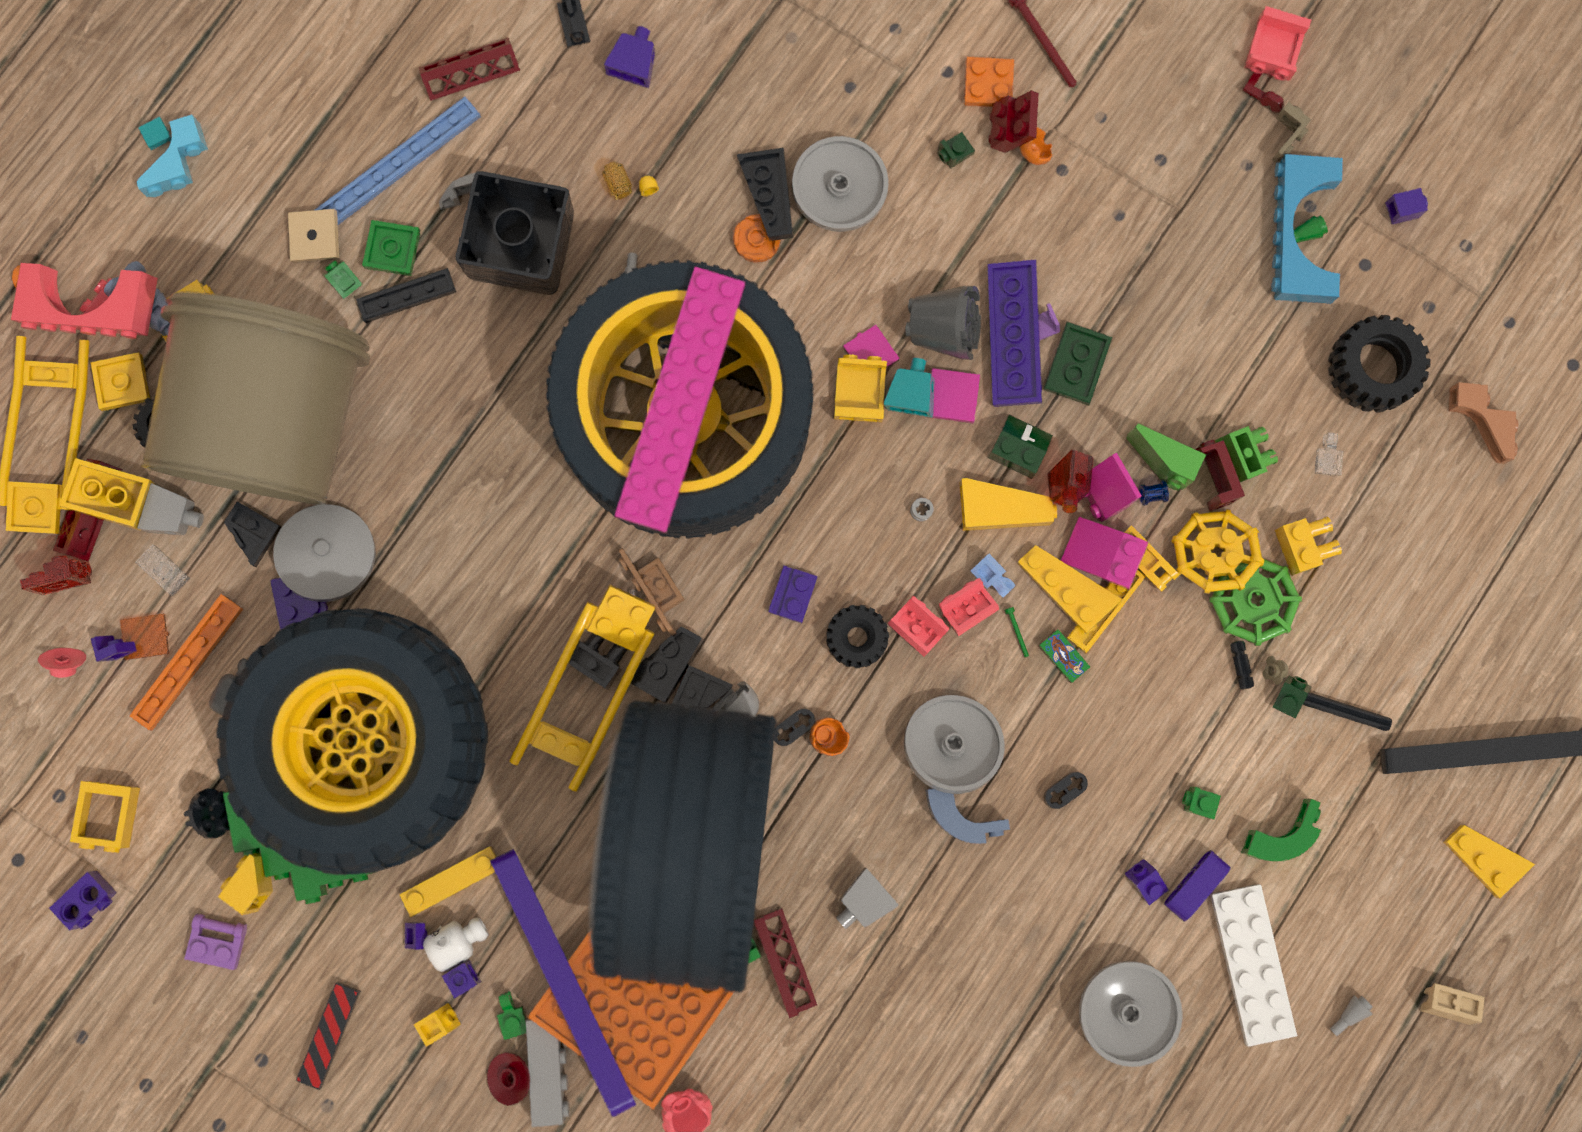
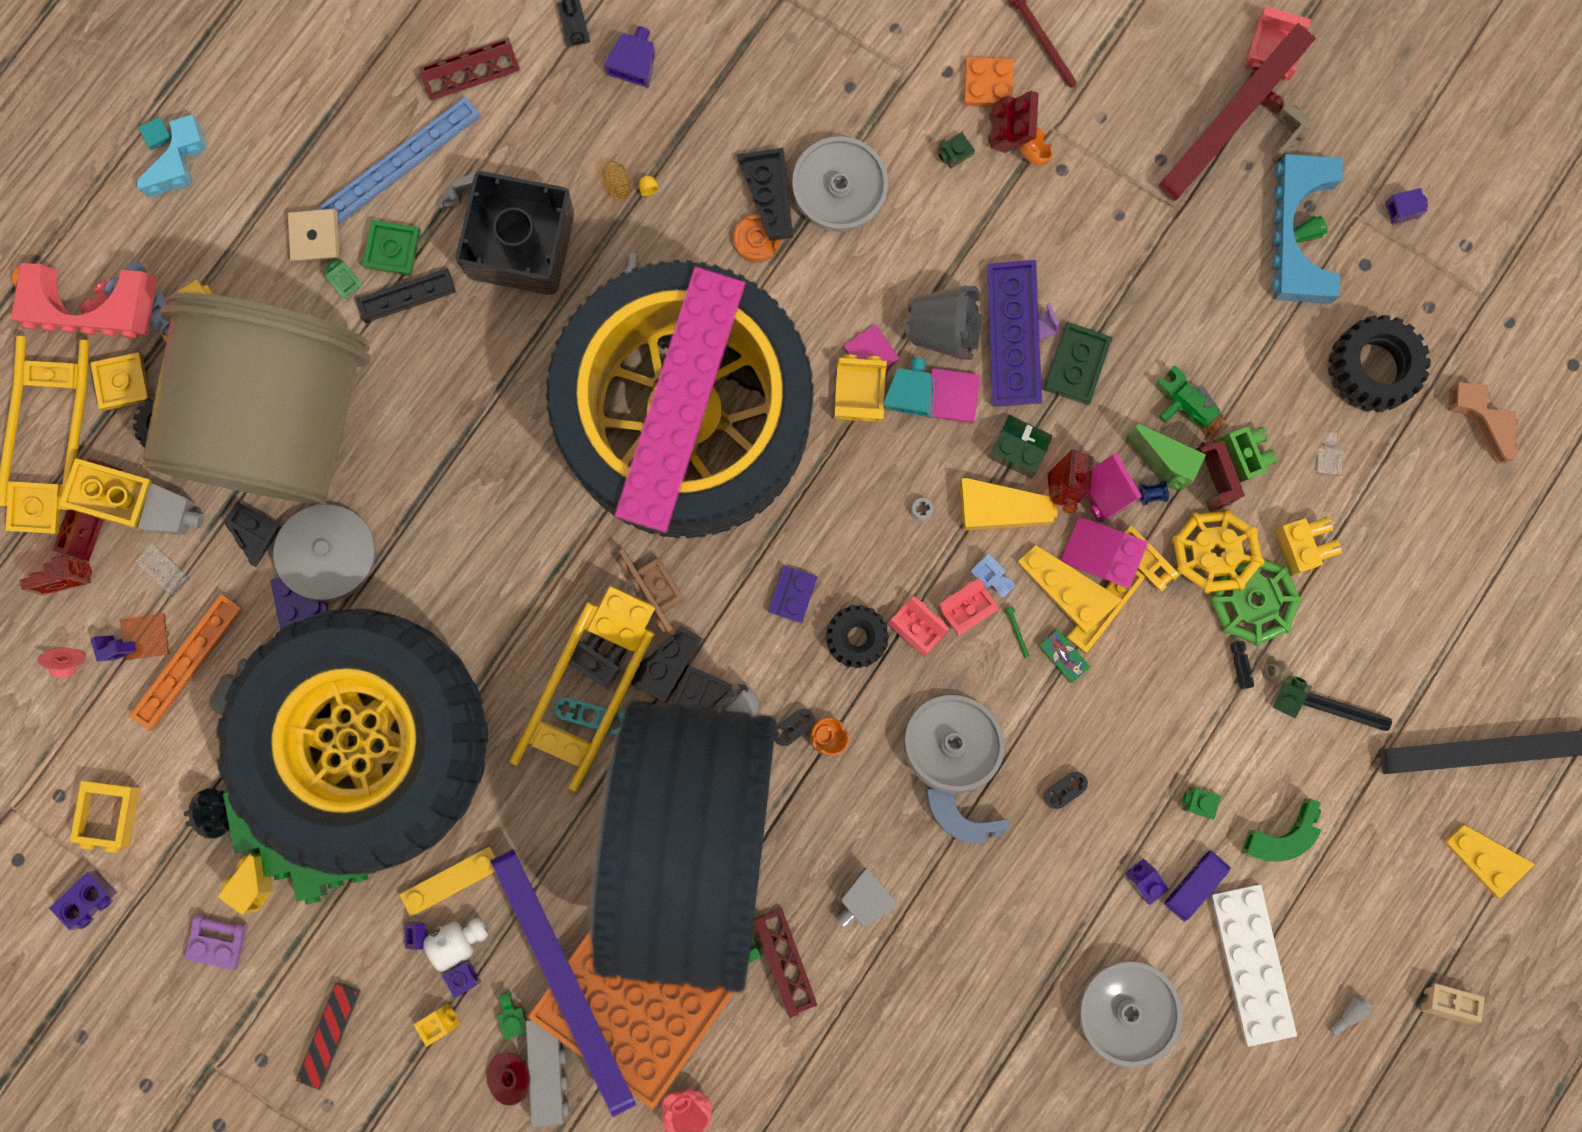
(574, 704): none -> teal beam
(1192, 400): none -> green piece
(1237, 112): none -> dark red beam

